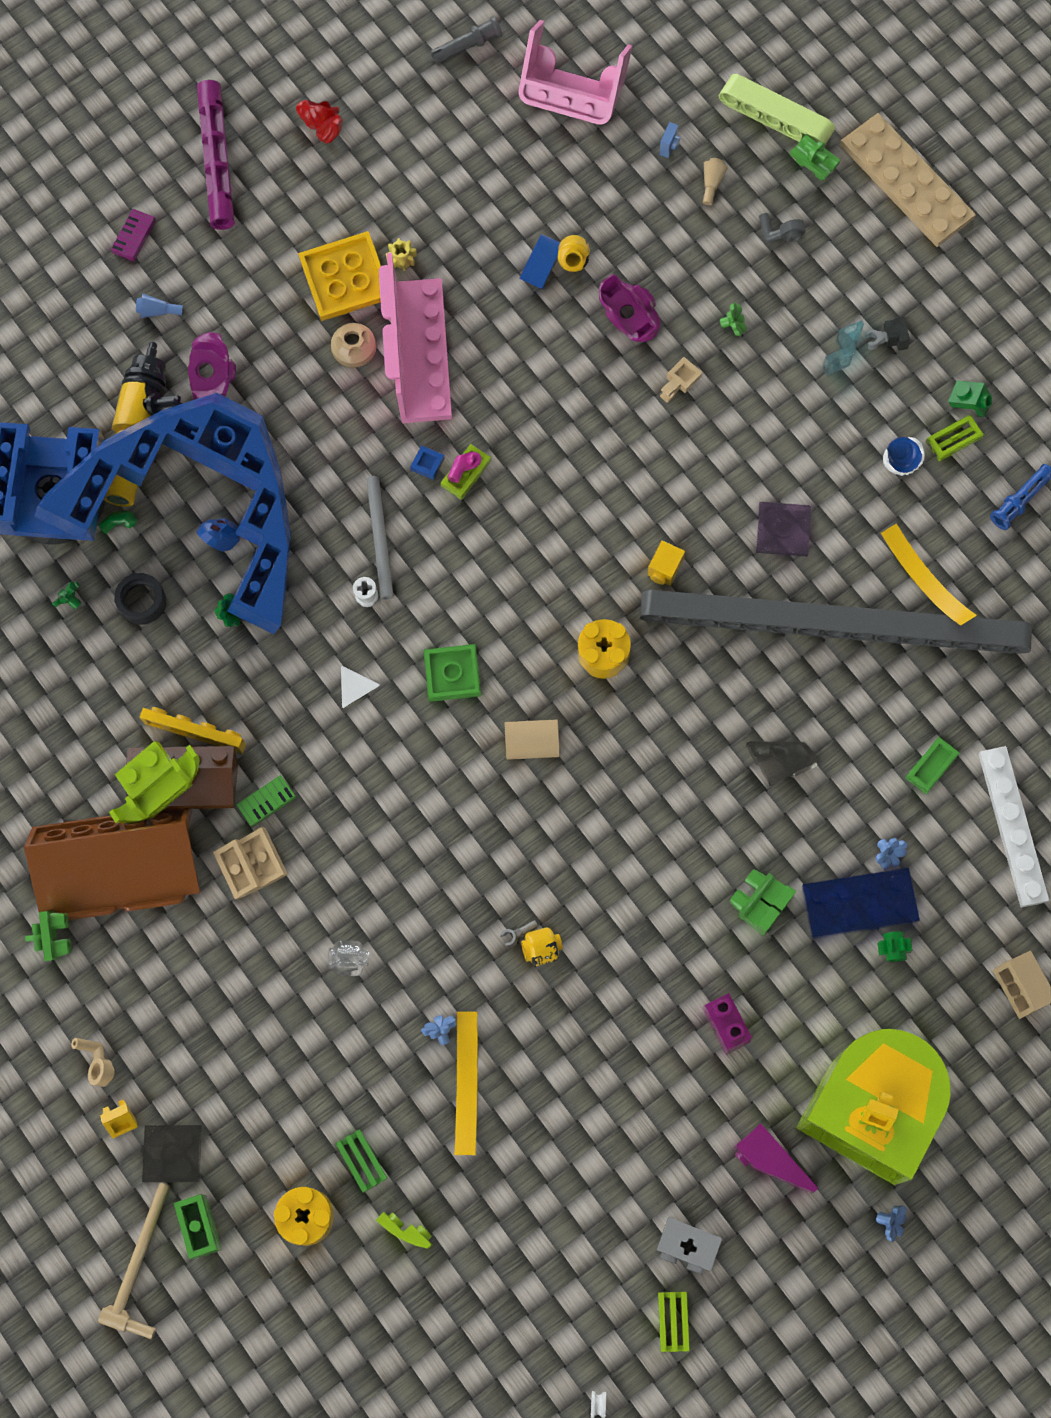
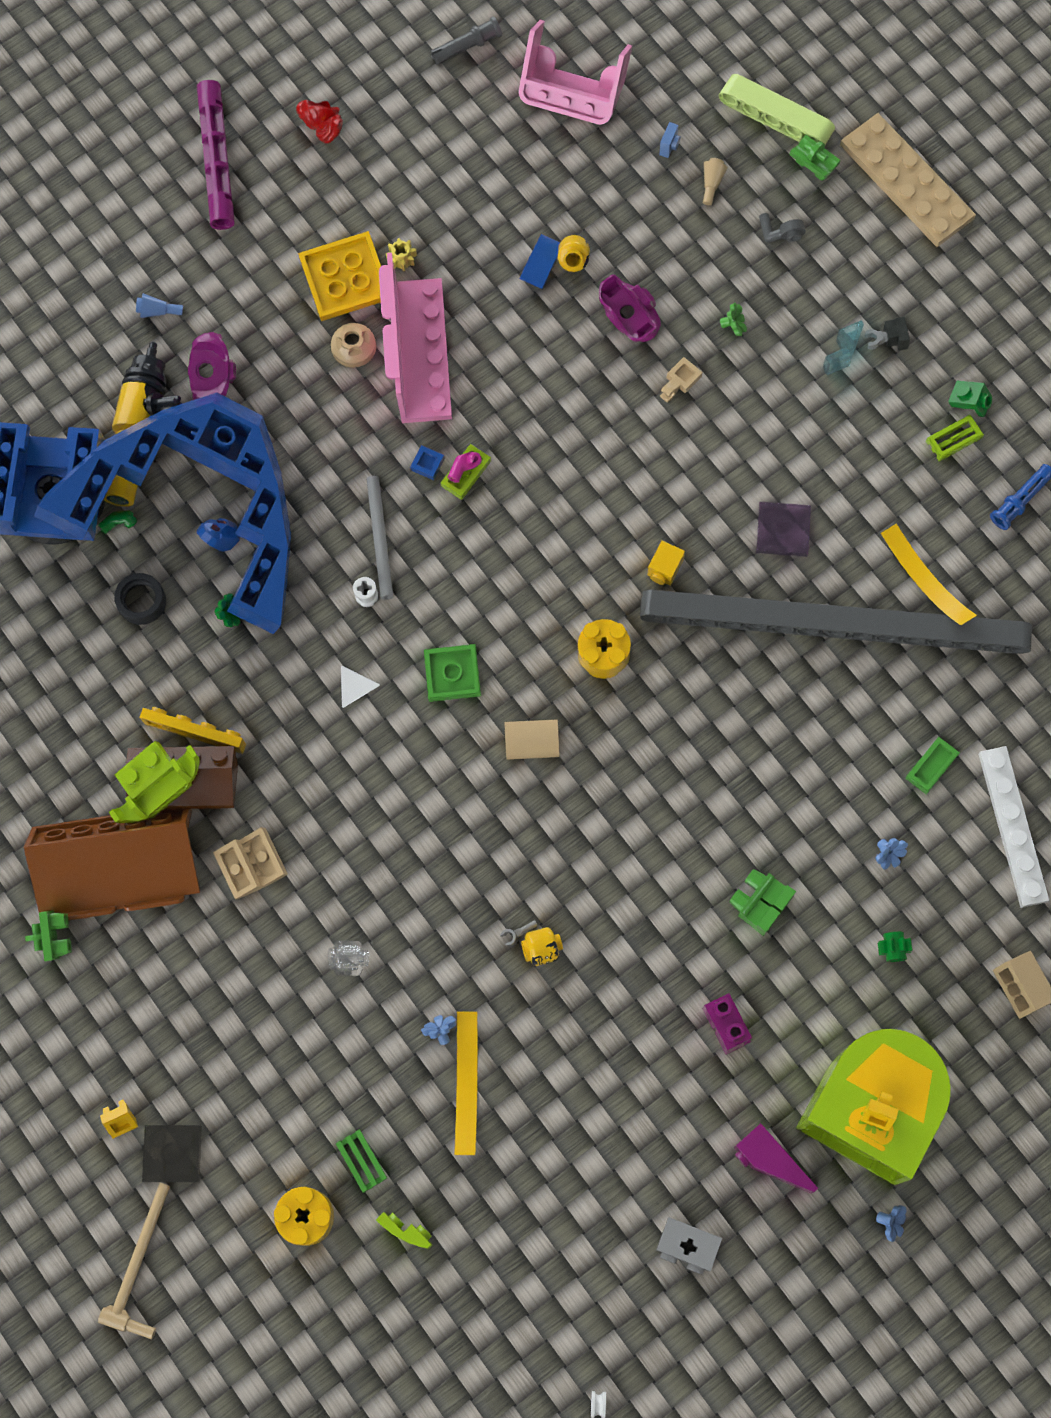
(68, 596): green plant -> none
(101, 1069): tan plate -> none
(133, 235): magenta tile -> none
(197, 1226): bright green brick -> none
(266, 801): bright green tile -> none
(684, 1312): lime tile -> none
(781, 759): clear smoke slope -> none
(860, 903): clear blue plate -> none
(904, 455): blue hair -> none

